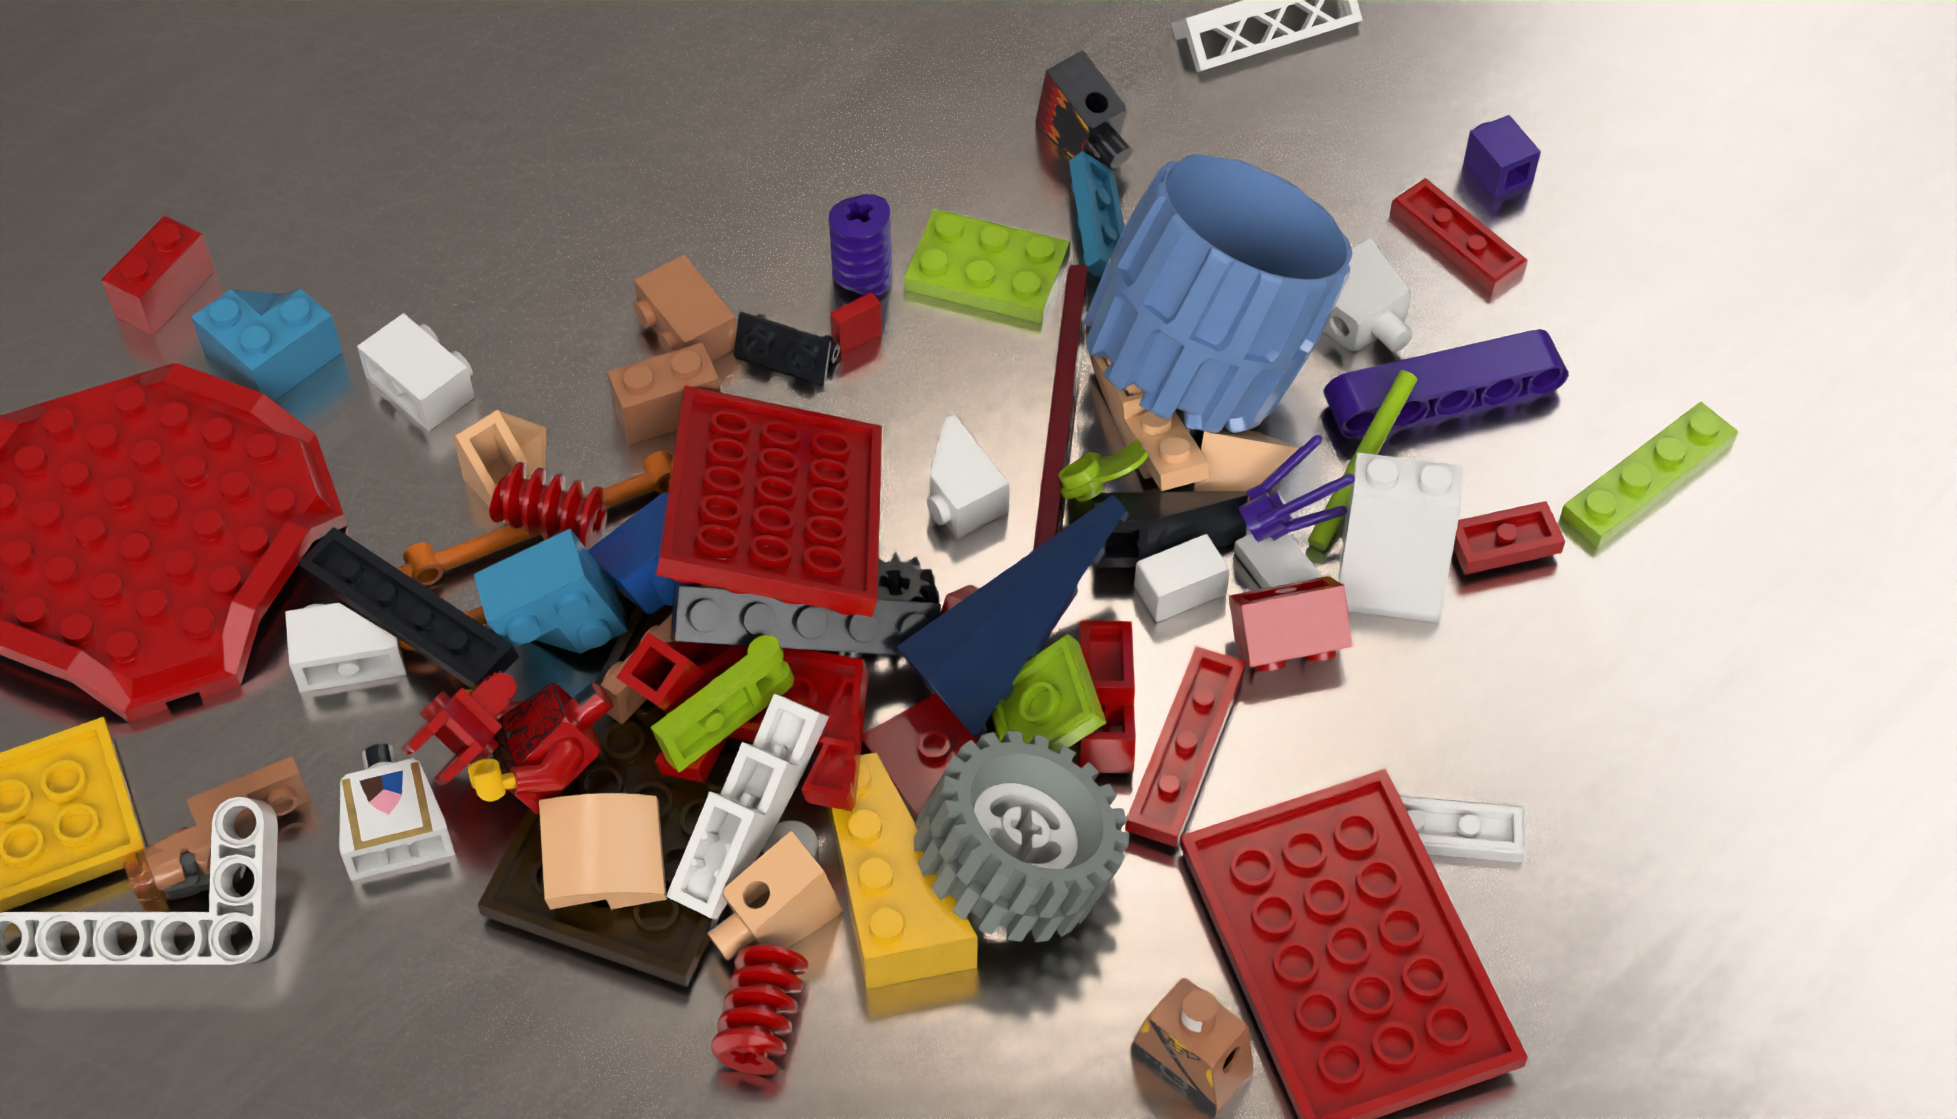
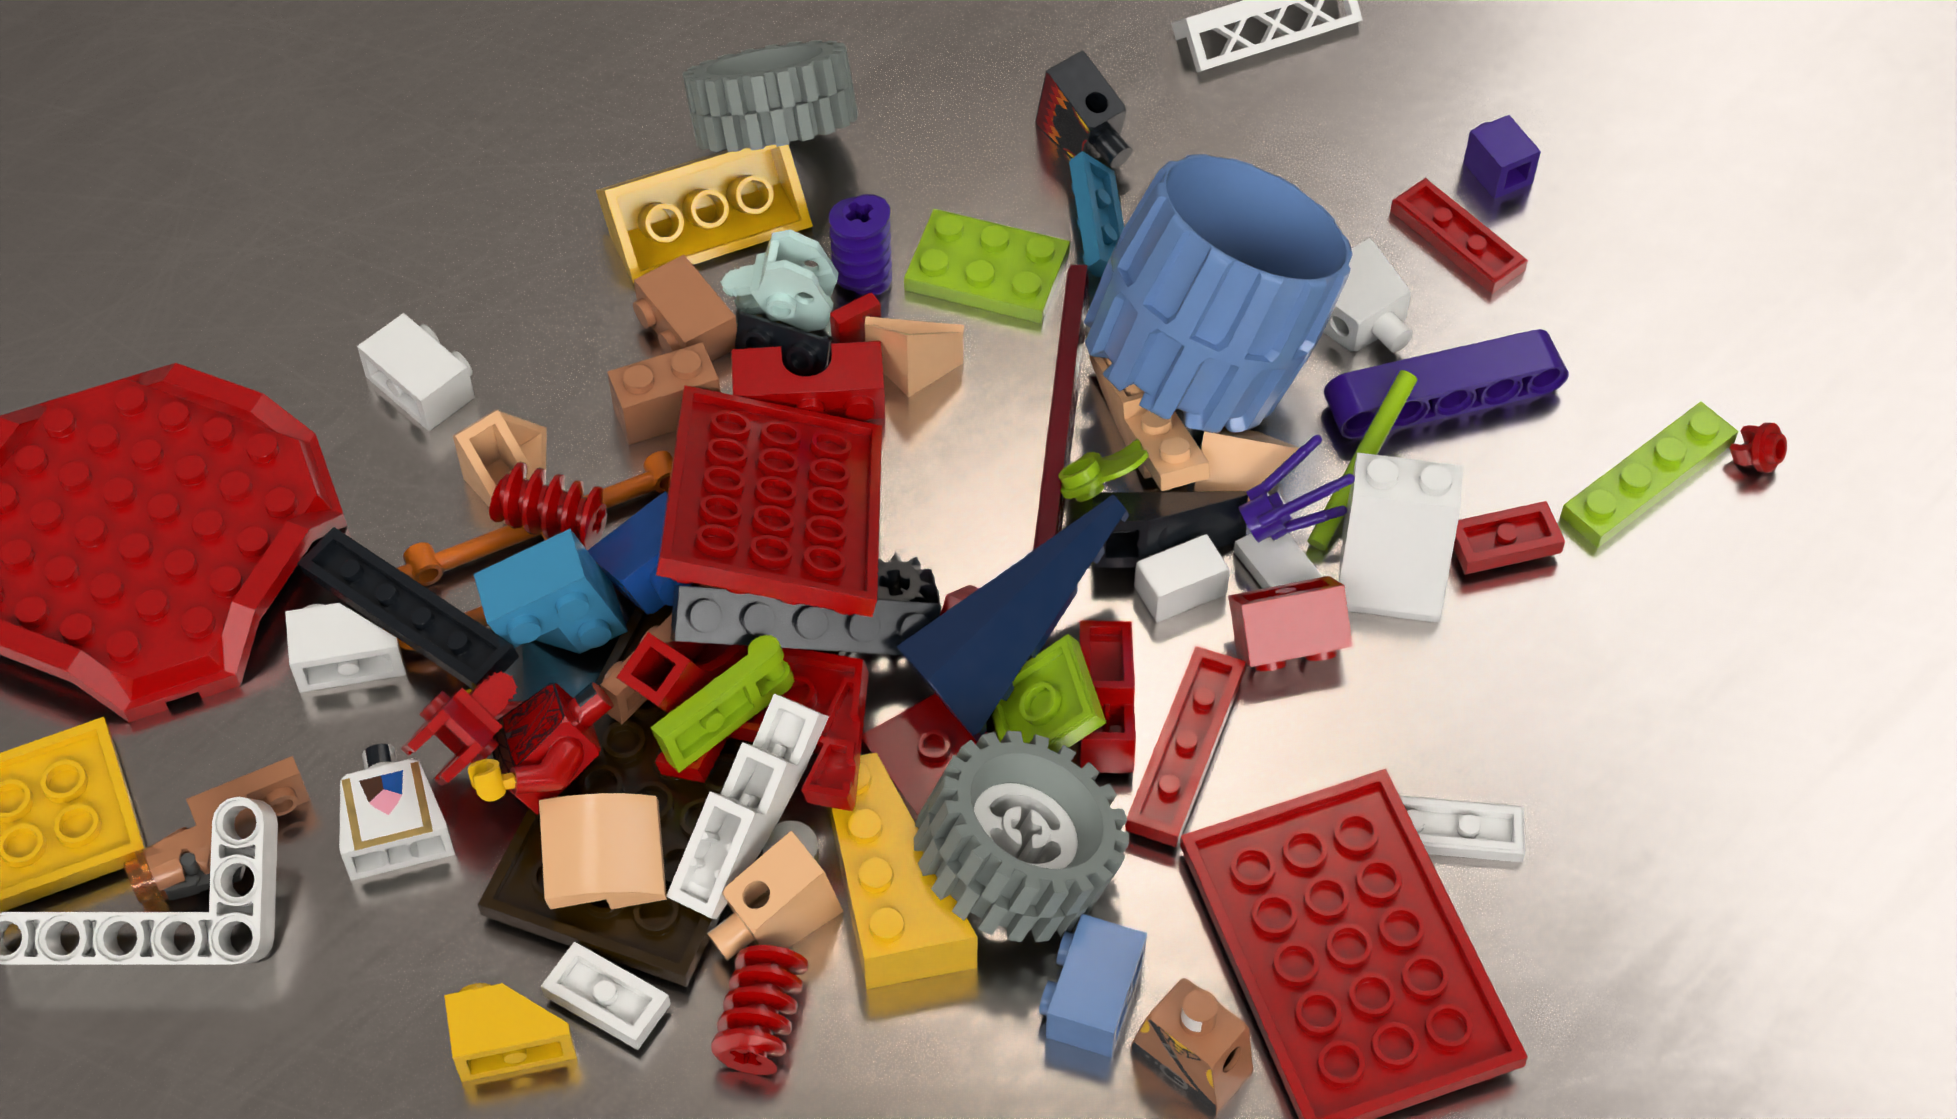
(158, 275): red brick -> none
(267, 338): dark azure slope -> none
(503, 1032): none -> yellow slope
(605, 995): none -> white plate
(704, 208): none -> yellow slope
(770, 95): none -> light grey wheel
(784, 285): none -> light aqua hinge
(847, 388): none -> red arch
(916, 350): none -> light nougat slope
(965, 482): white slope -> none
(1094, 984): none -> medium blue brick
(1763, 447): none -> red plate

